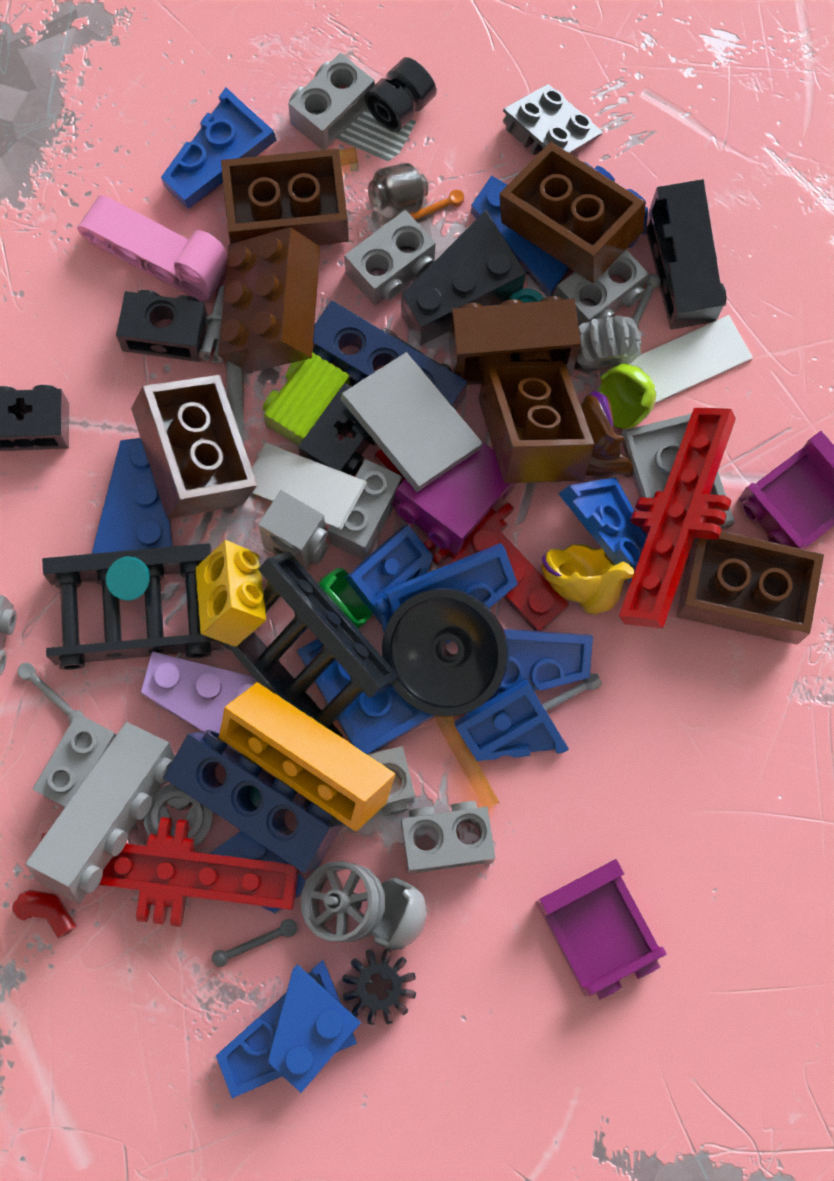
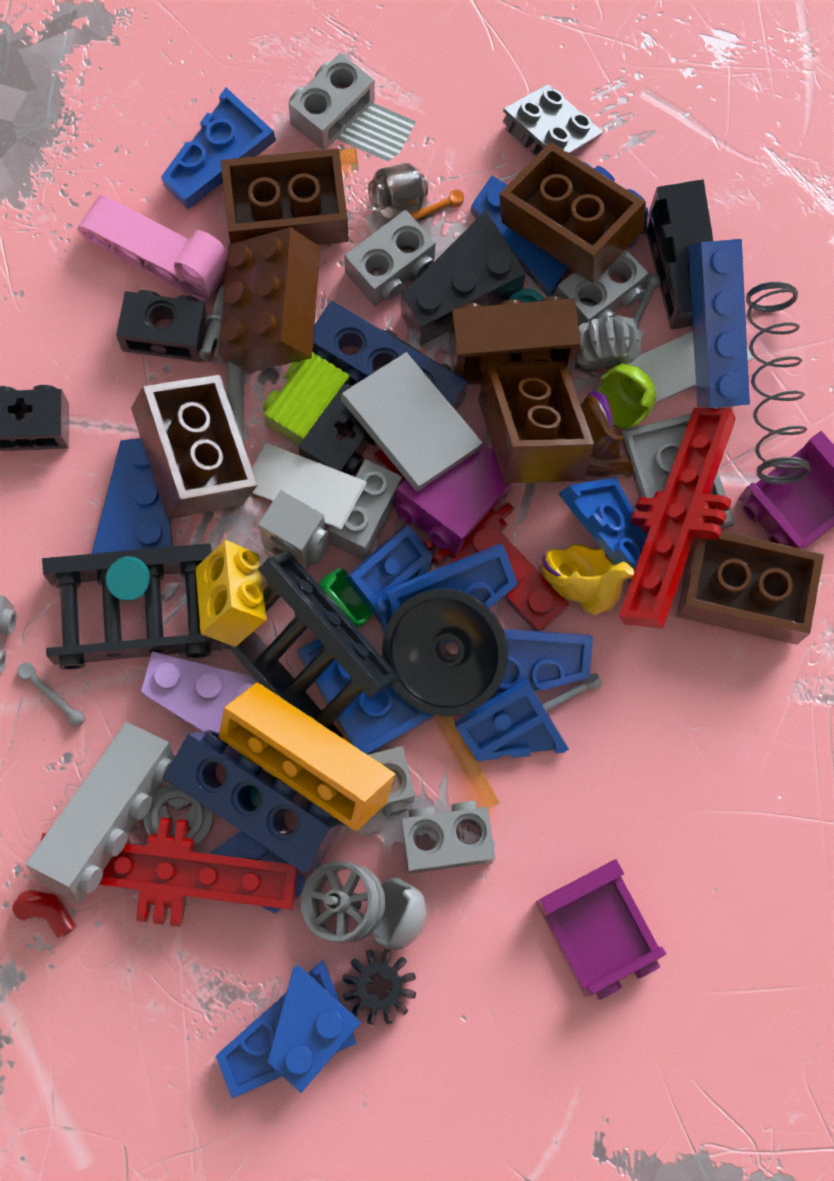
(73, 759): light grey brick -> none
(287, 928): dark grey hinge -> none
(400, 94): black wheel -> none
(719, 323): none -> blue brick
(776, 462): none -> dark grey piece

